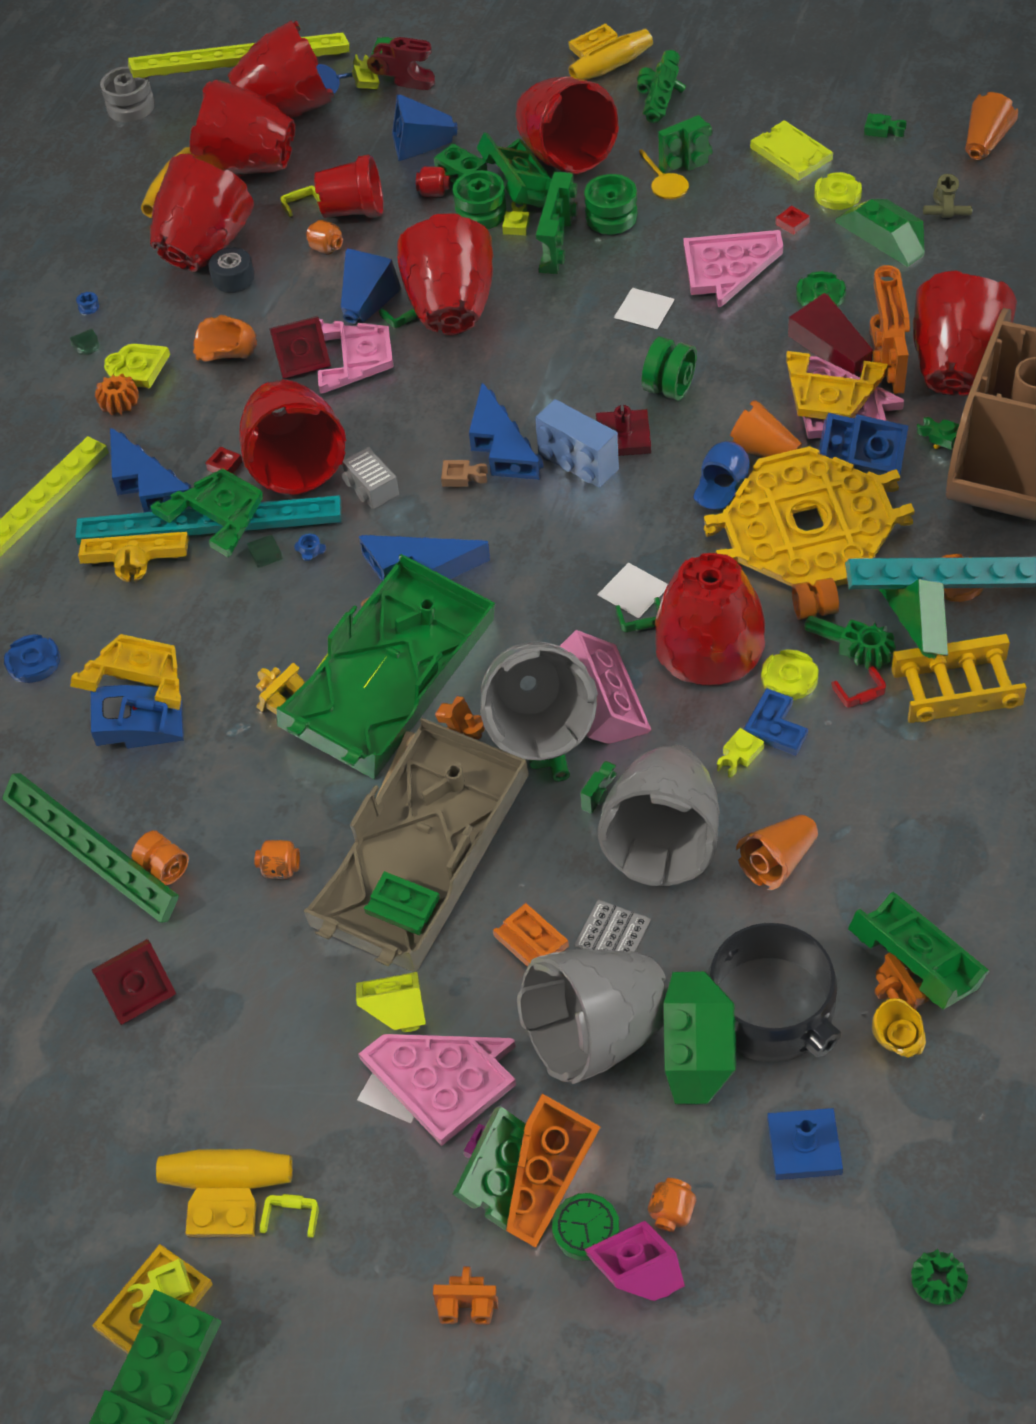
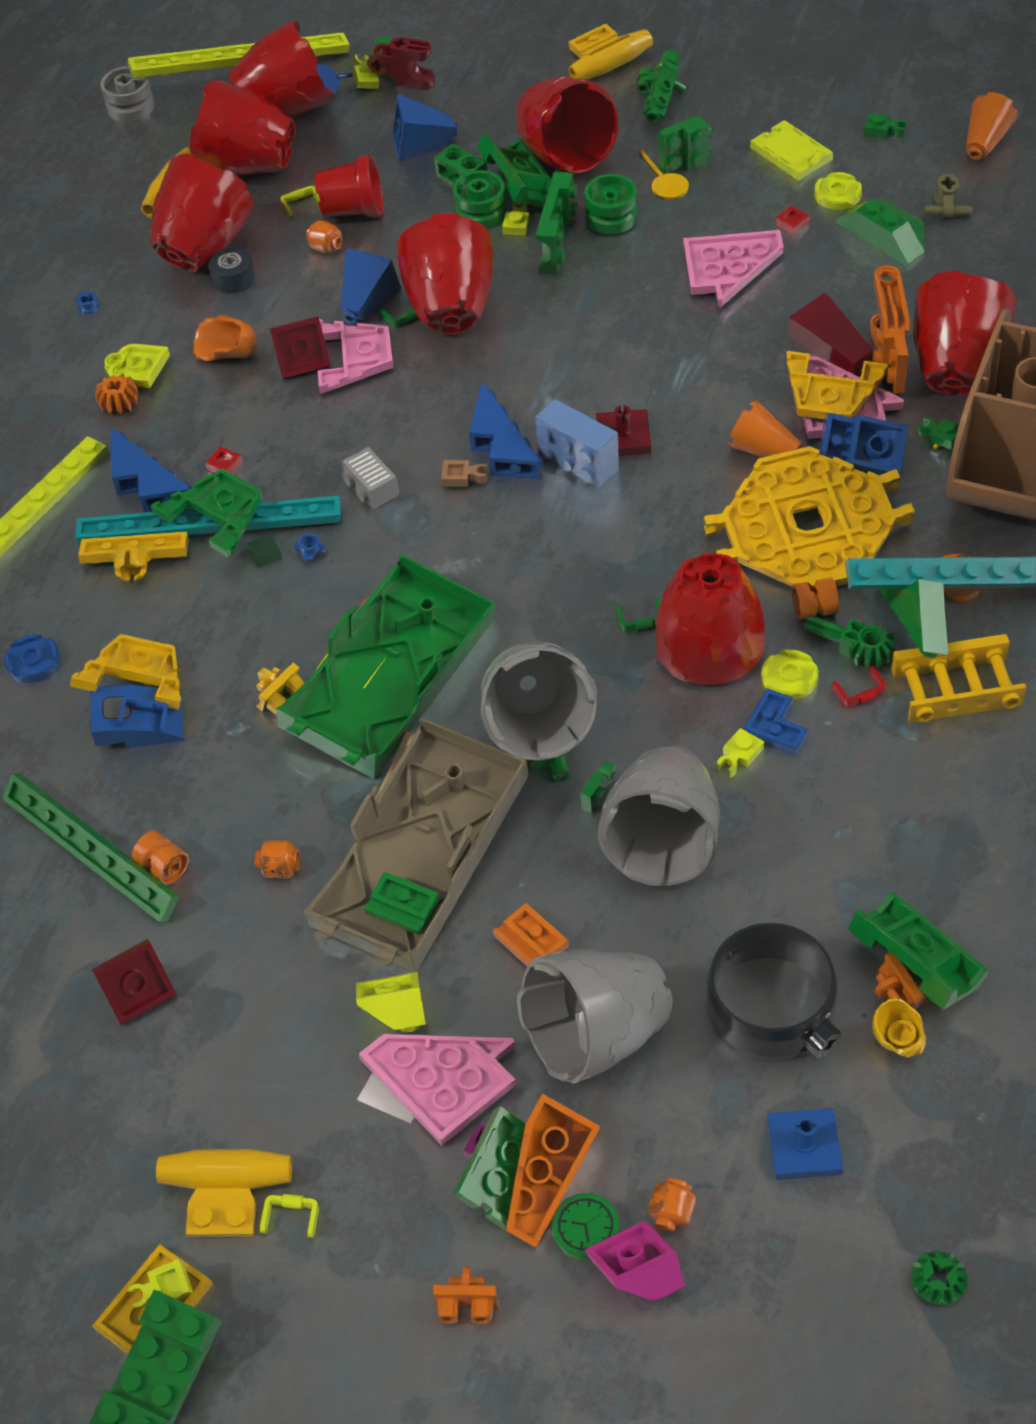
(85, 342): clear green tile -> none
(291, 447): red piece -> none
(432, 182): red head -> none
(443, 556): blue slope -> none
(460, 718): orange hips -> none
(612, 929): light grey sticker -> none
(618, 707): bright pink slope -> none
(633, 590): white sticker -> none
(644, 308): white sticker -> none
(669, 368): green wheel -> none
(697, 1037): green wedge -> none
(726, 459): blue piece -> none
(776, 850): orange cone -> none
(819, 283): green tile -> none

